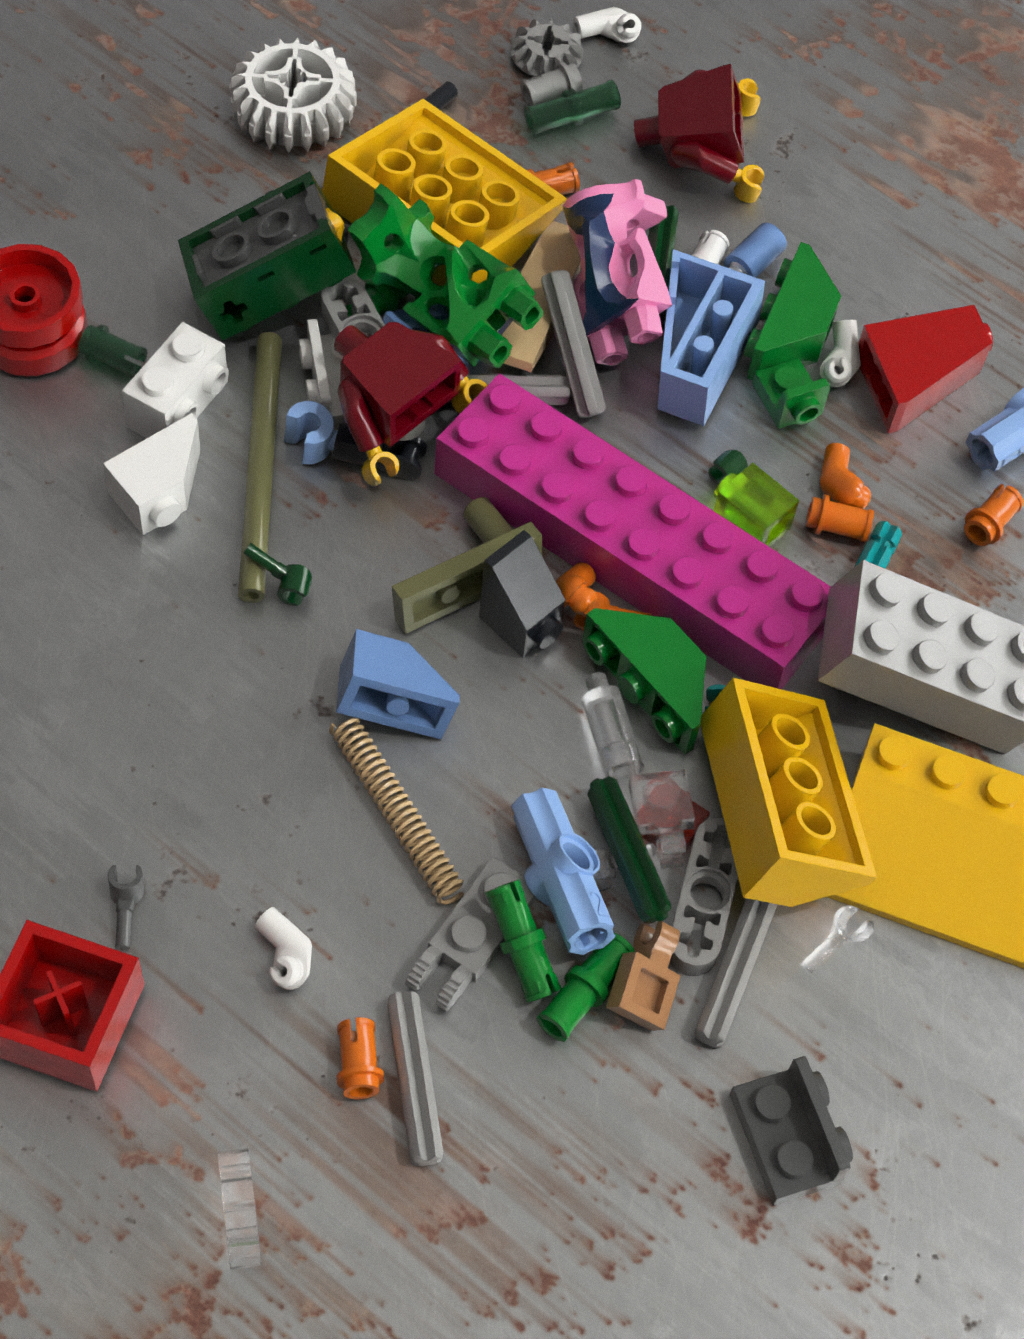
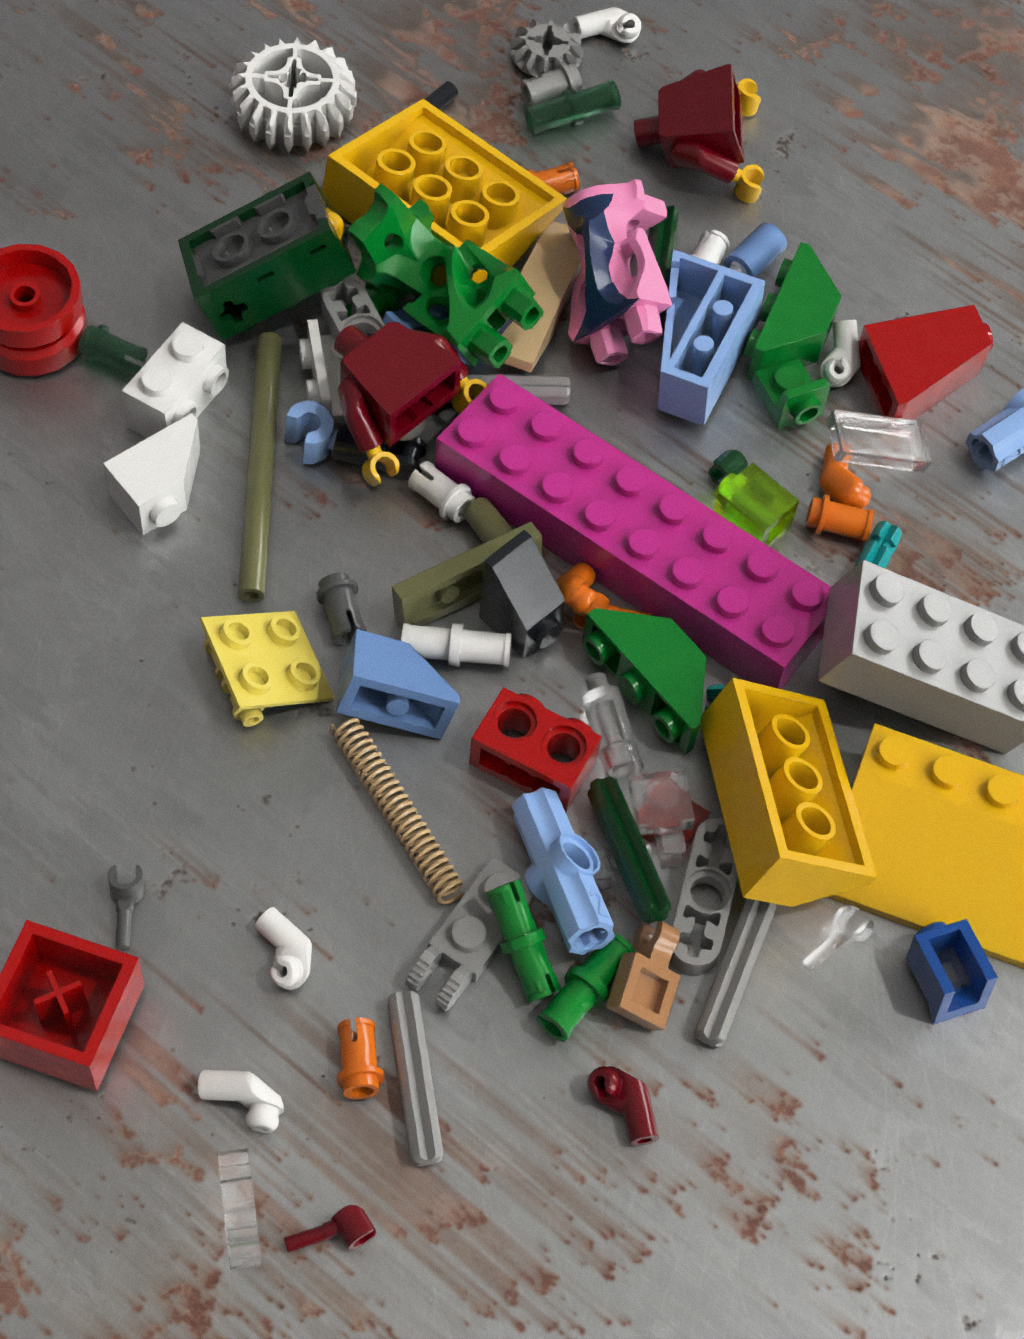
(248, 1090): none -> white arm
(264, 662): none -> light yellow hinge
(294, 578): dark green hand -> none
(338, 597): none -> dark grey pin
(349, 1223): none -> dark red hand
(441, 491): none -> white pin
(458, 644): none -> white pin
(527, 759): none -> red brick
(573, 343): light grey axle -> none
(628, 1098): none -> dark red arm
(792, 1132): dark grey bracket -> none
(878, 441): none -> clear tile
(951, 969): none -> blue window
(986, 523): orange pin -> none

